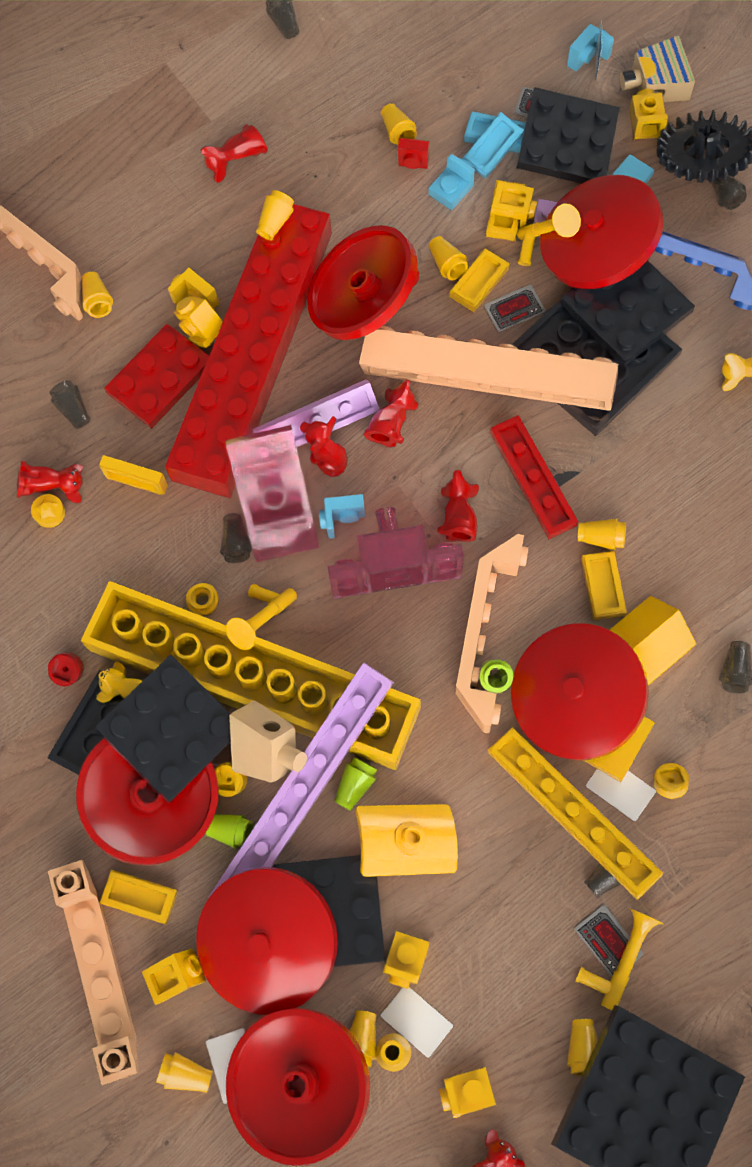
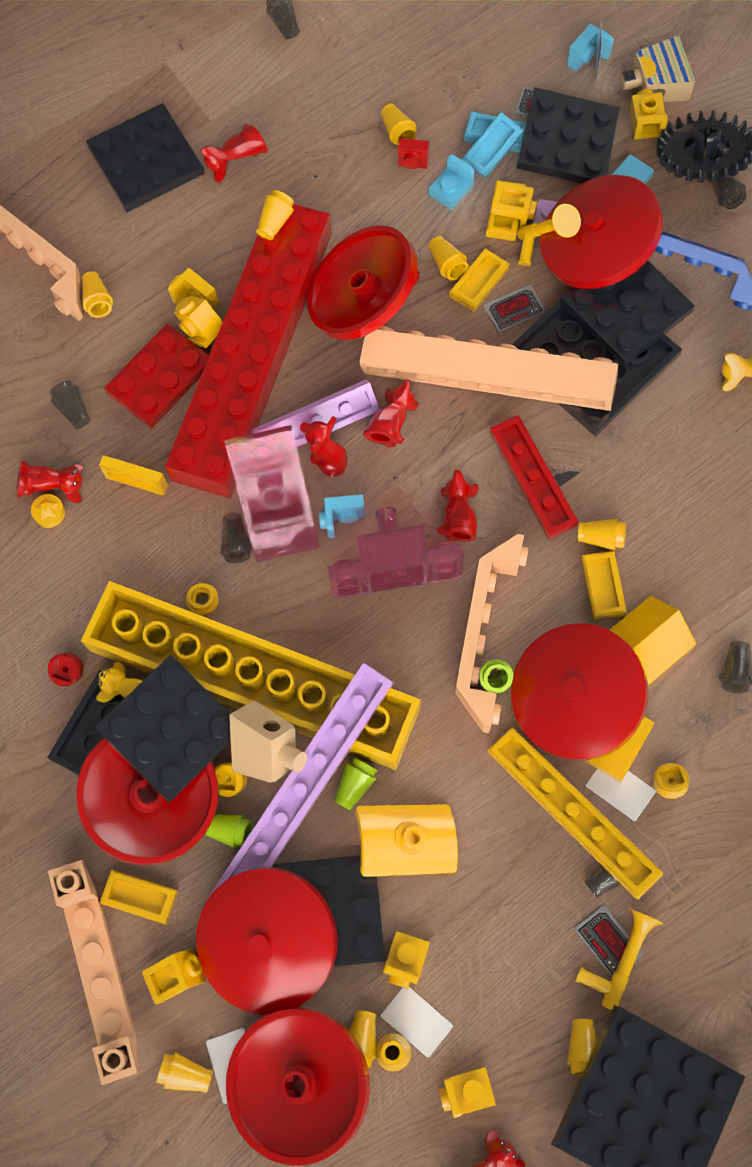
(145, 157): none -> black plate
(242, 632): yellow piece -> none

